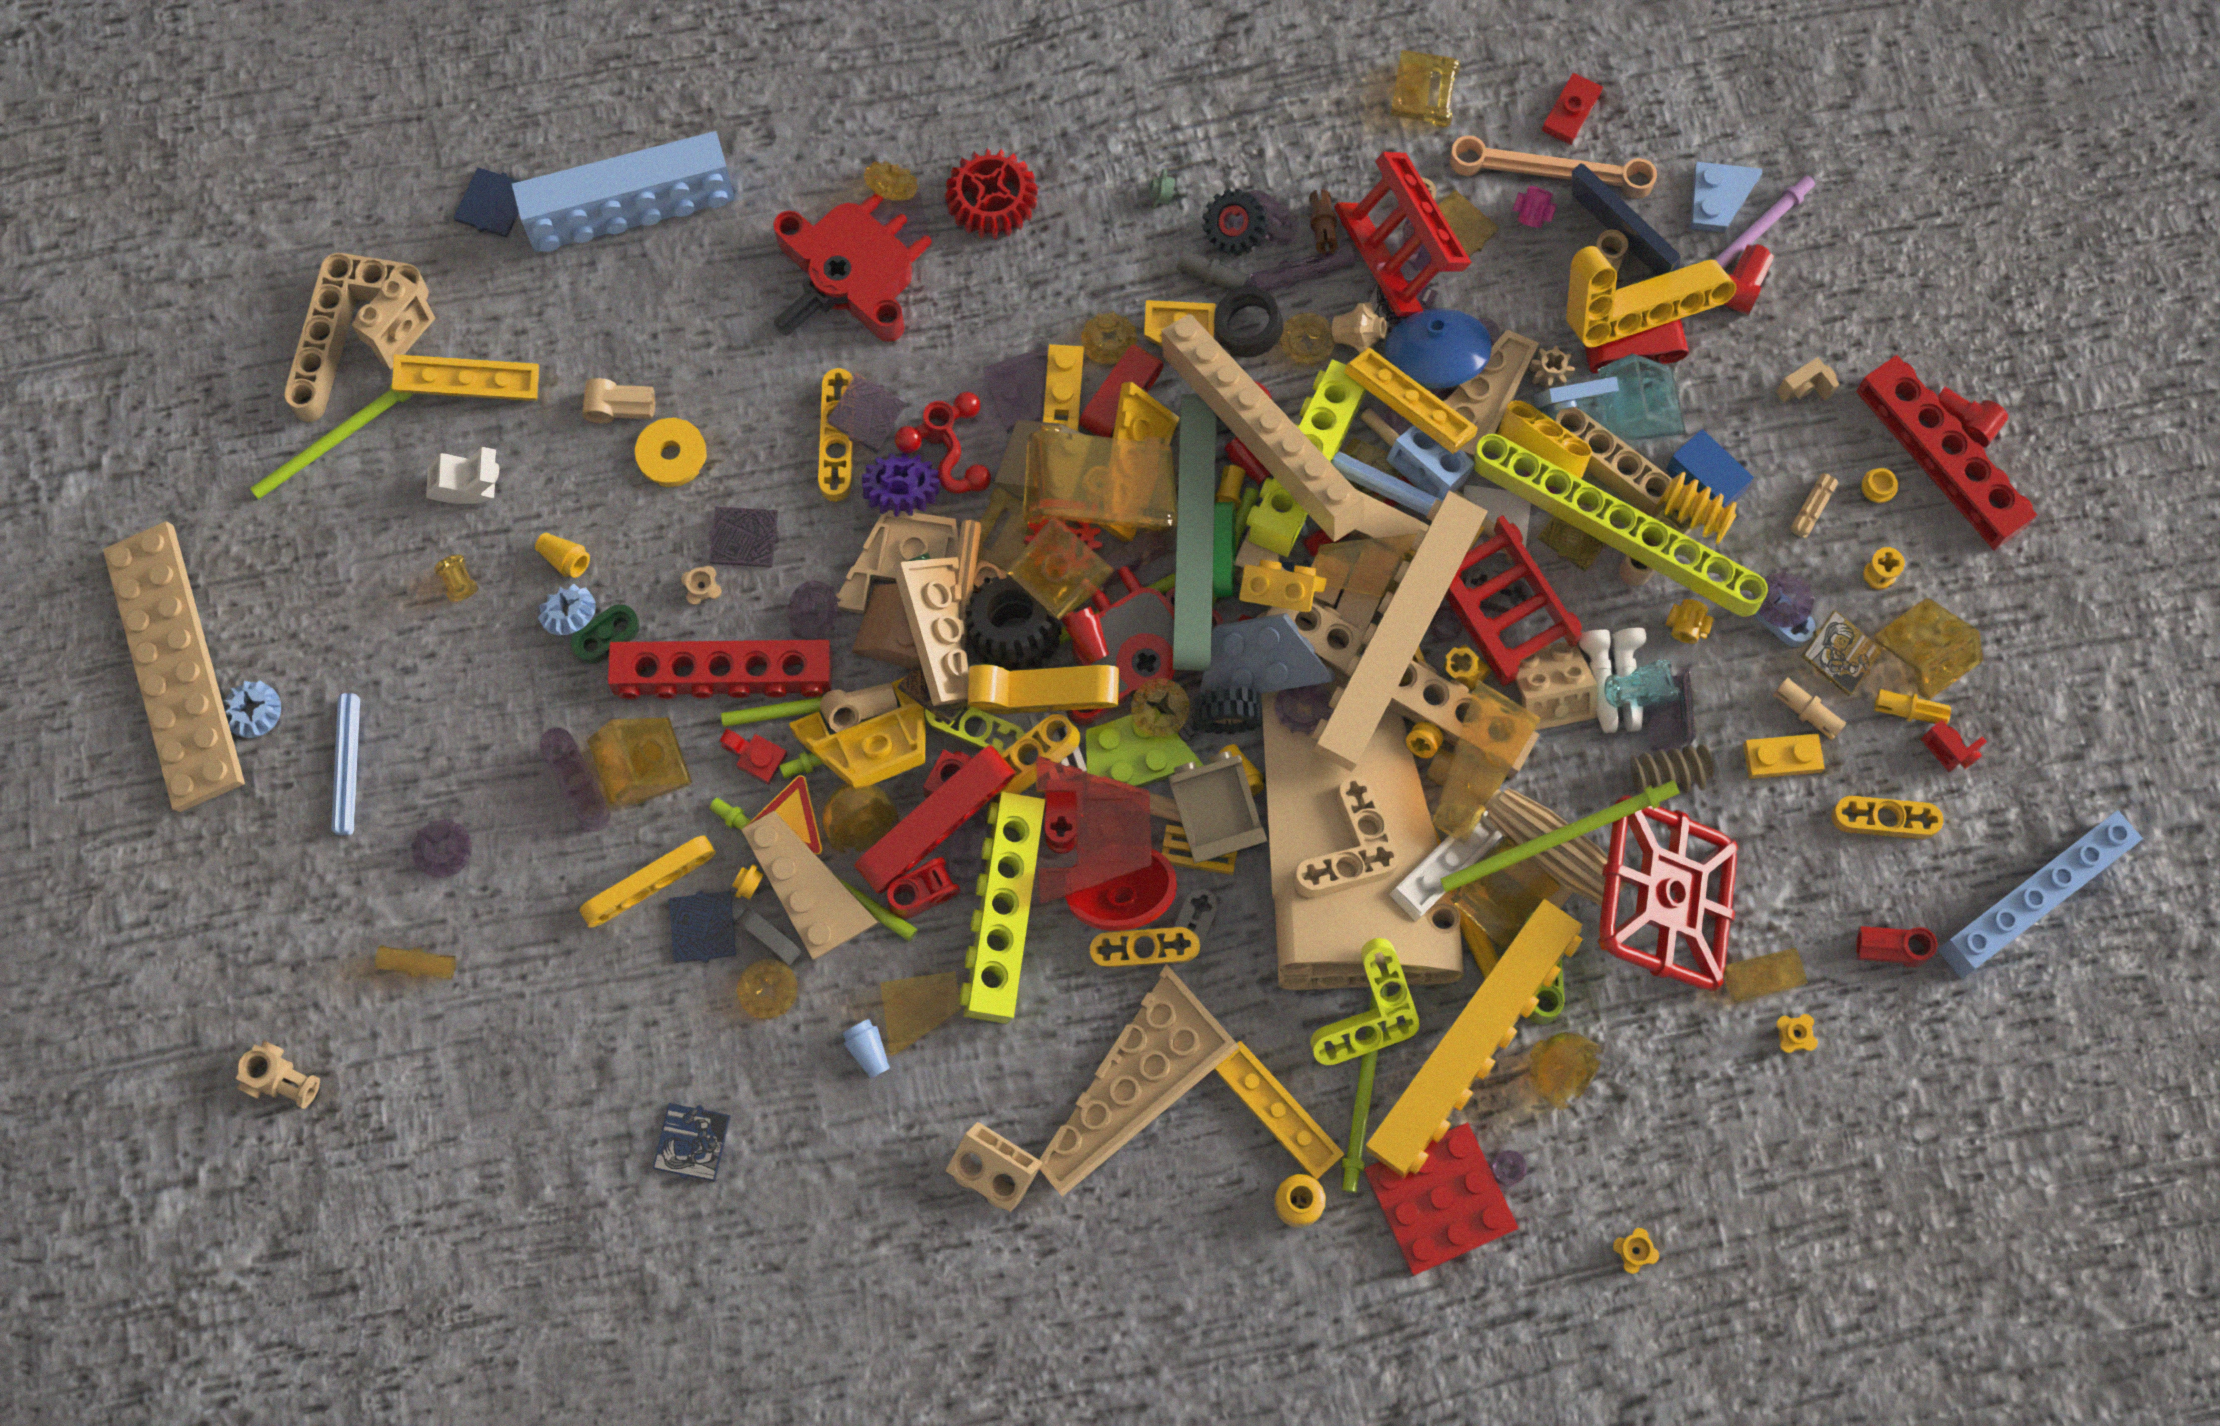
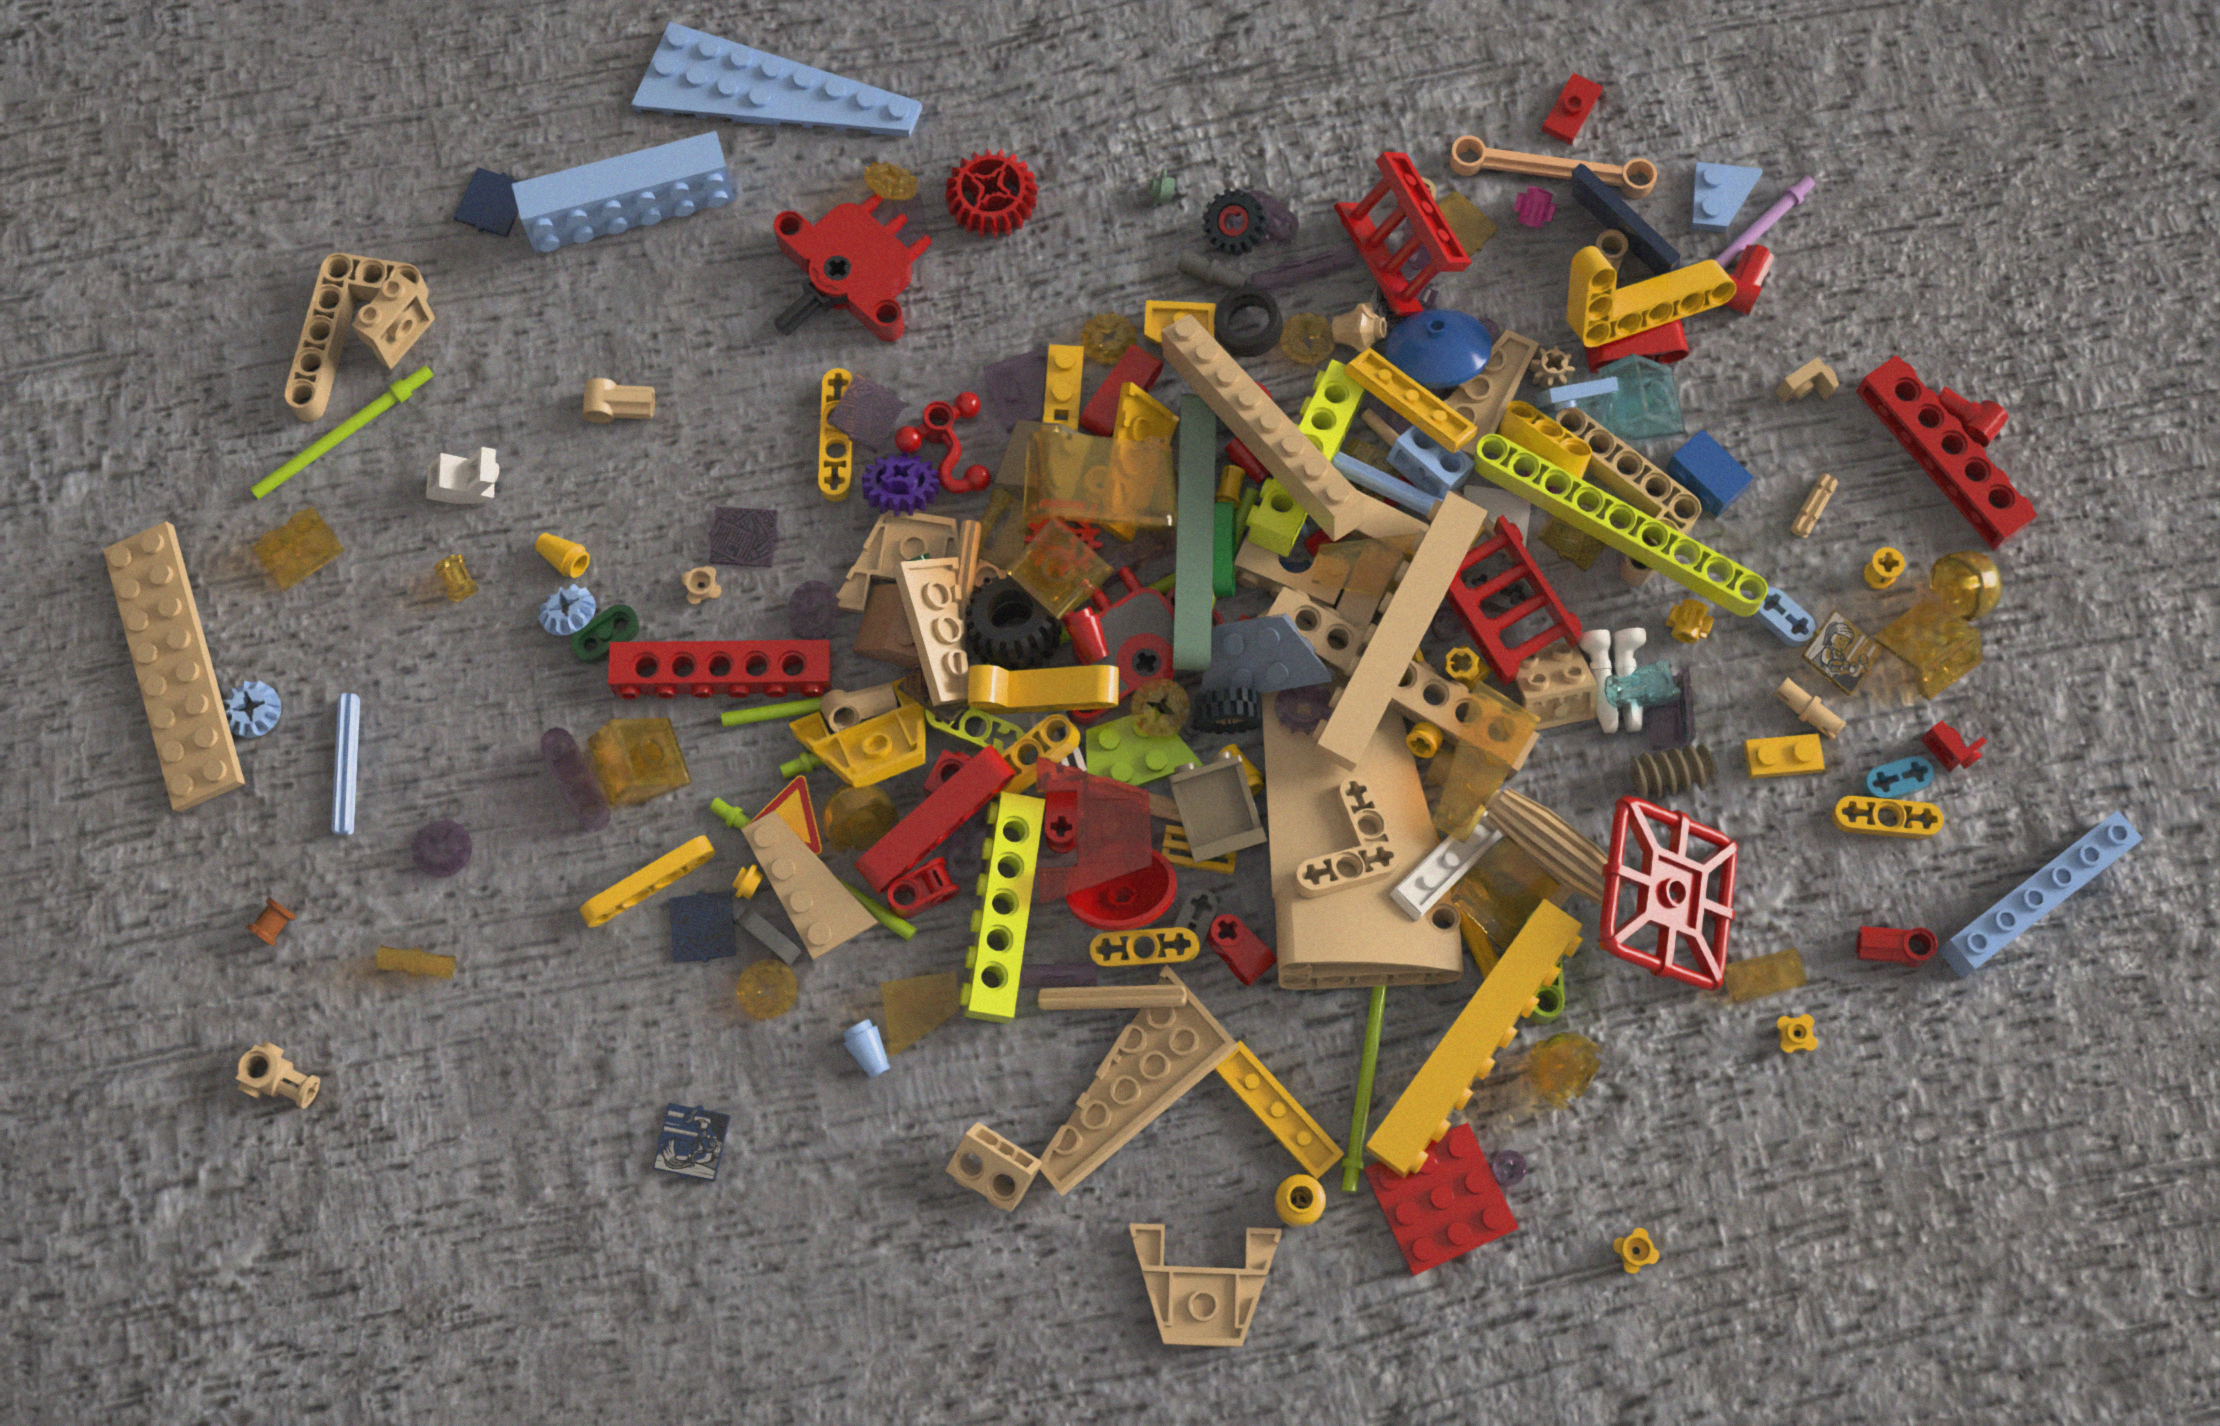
(271, 921): none -> dark orange bush
(298, 548): none -> clear yellow bracket
(465, 377): yellow plate -> none
(670, 433): yellow tile -> none
(730, 80): none -> light blue wing
(757, 758): red plate -> none
(1059, 974): none -> pin
(1112, 997): none -> tan axle
(1203, 1302): none -> tan wing
(1244, 952): none -> red piece
(1280, 588): yellow bracket -> none
(1323, 221): reddish brown pin -> none
(1388, 1010): neon yellow beam -> none
(1414, 84): clear yellow plate -> none
(1650, 797): lime bar -> none
(1698, 507): yellow piece -> none
(1781, 613): clear purple gear -> none
(1879, 485): yellow plate -> none
(1895, 771): none -> dark azure beam
(1911, 707): yellow axle -> none
(1967, 584): none -> clear yellow cylinder

